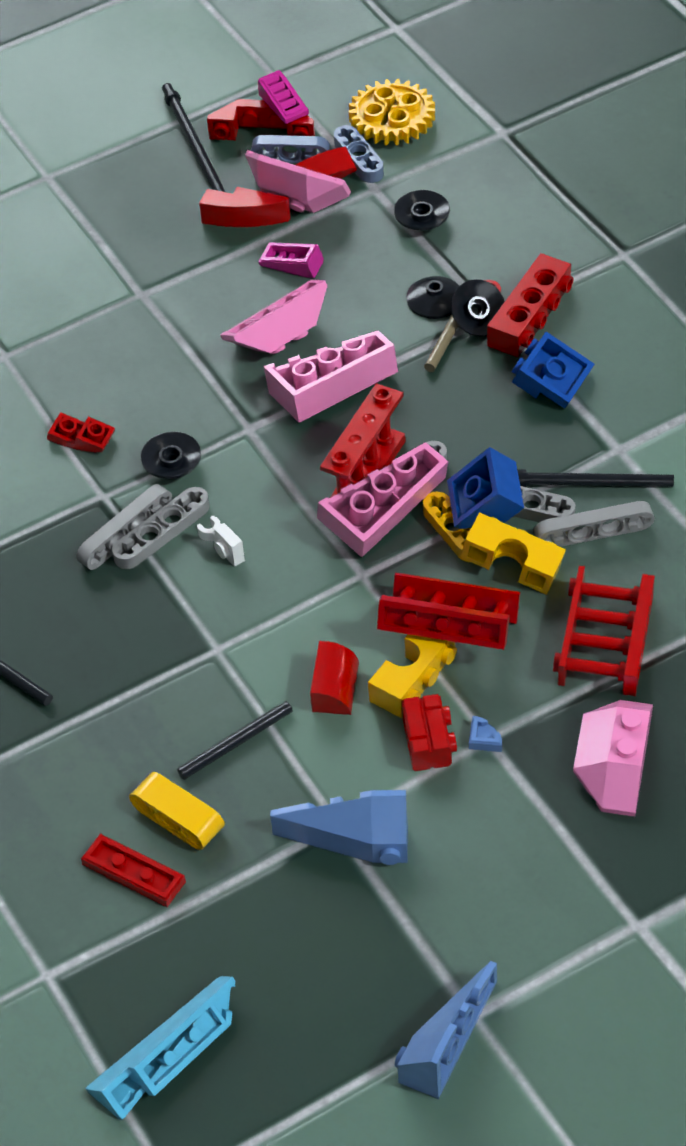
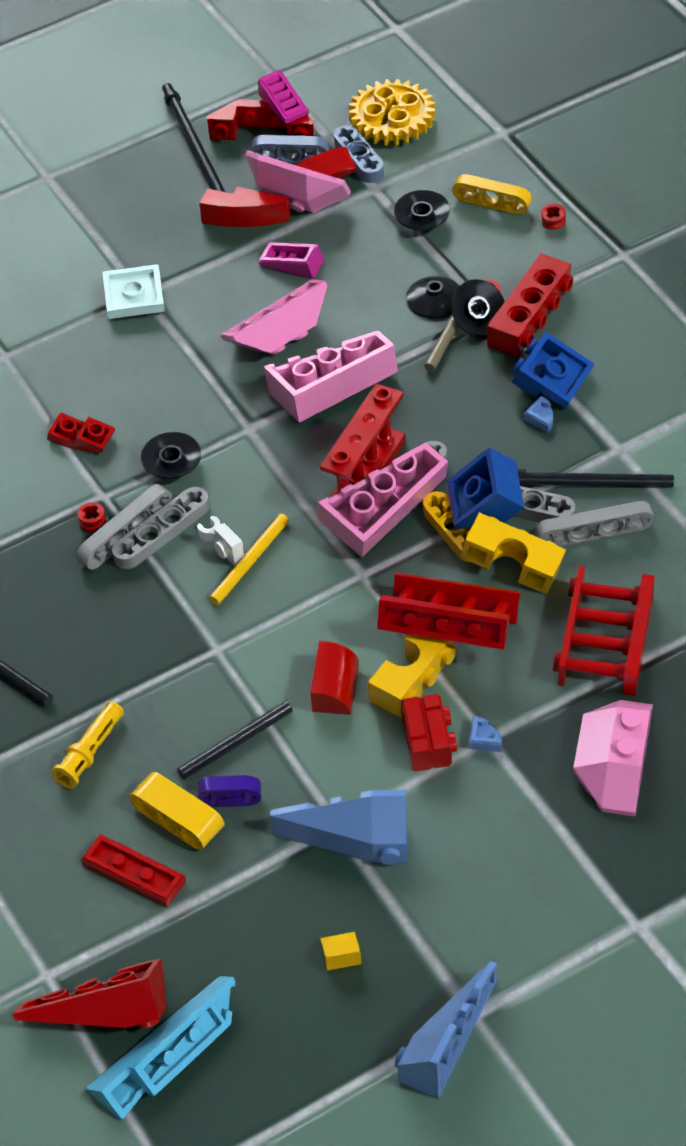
(81, 754): none -> yellow pin
(90, 509): none -> red bush
(122, 1001): none -> red wedge
(133, 291): none -> light aqua plate
(229, 791): none -> dark purple beam
(248, 559): none -> yellow bar
(341, 951): none -> yellow slope
(516, 198): none -> yellow beam
(540, 414): none -> medium blue tile
(553, 210): none -> red bush

